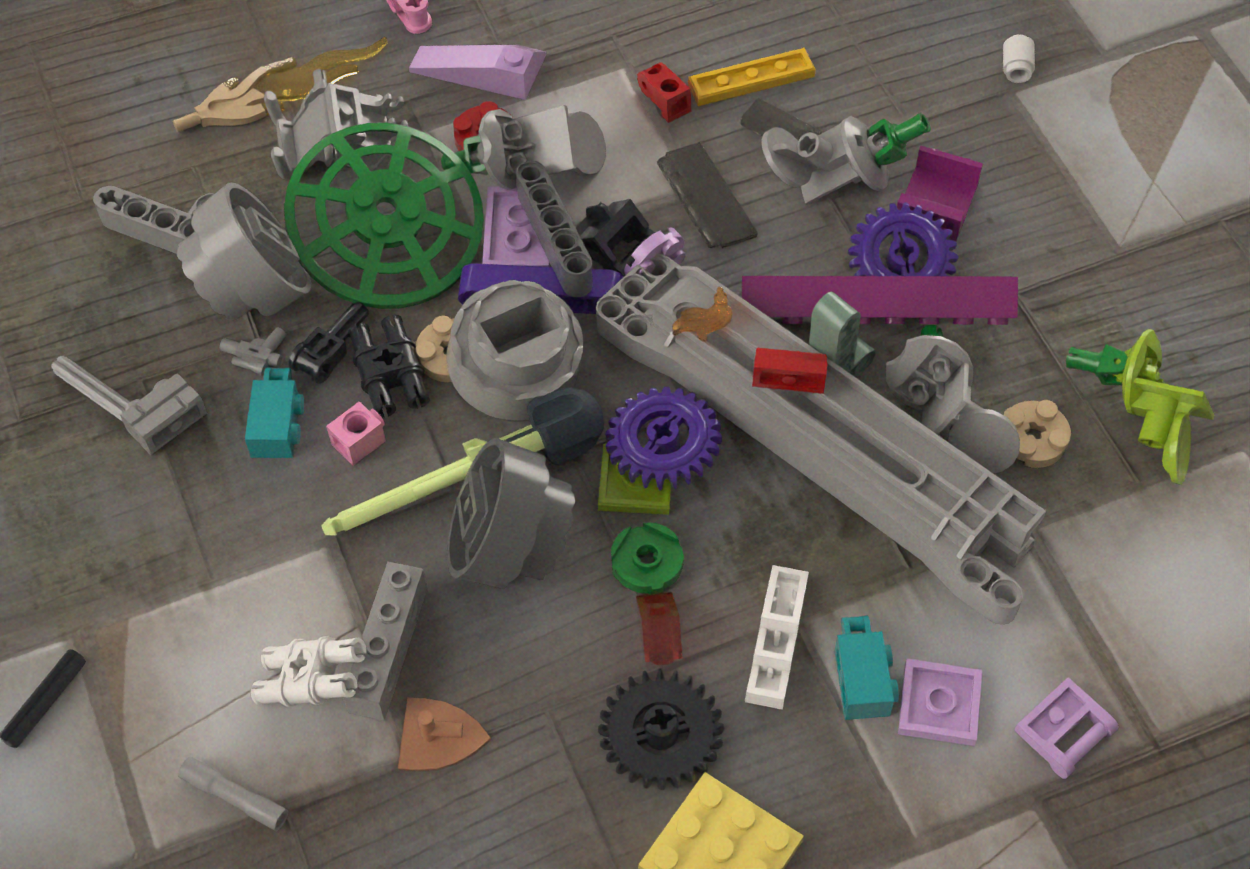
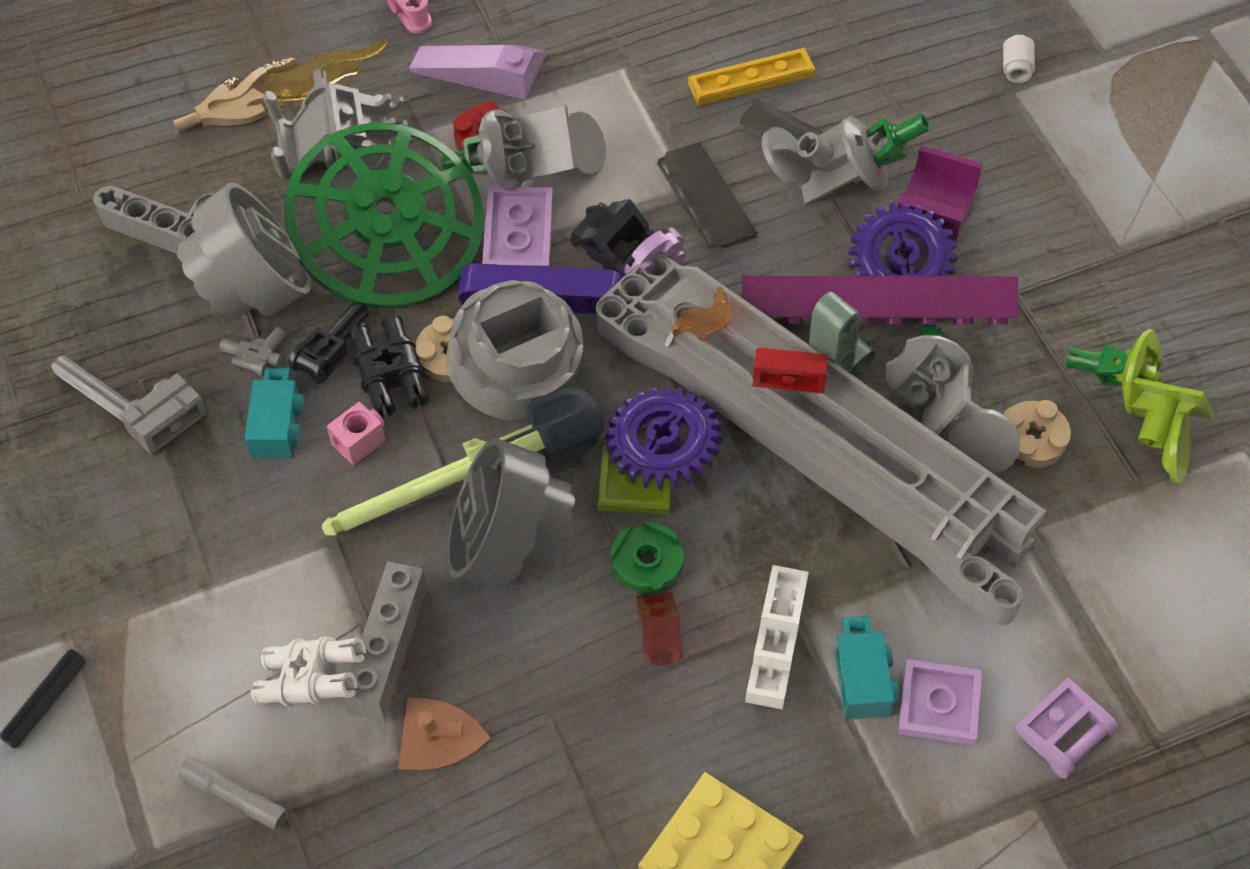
(554, 229): dark grey beam -> none
(661, 699): black gear -> none
(666, 91): red leg -> none

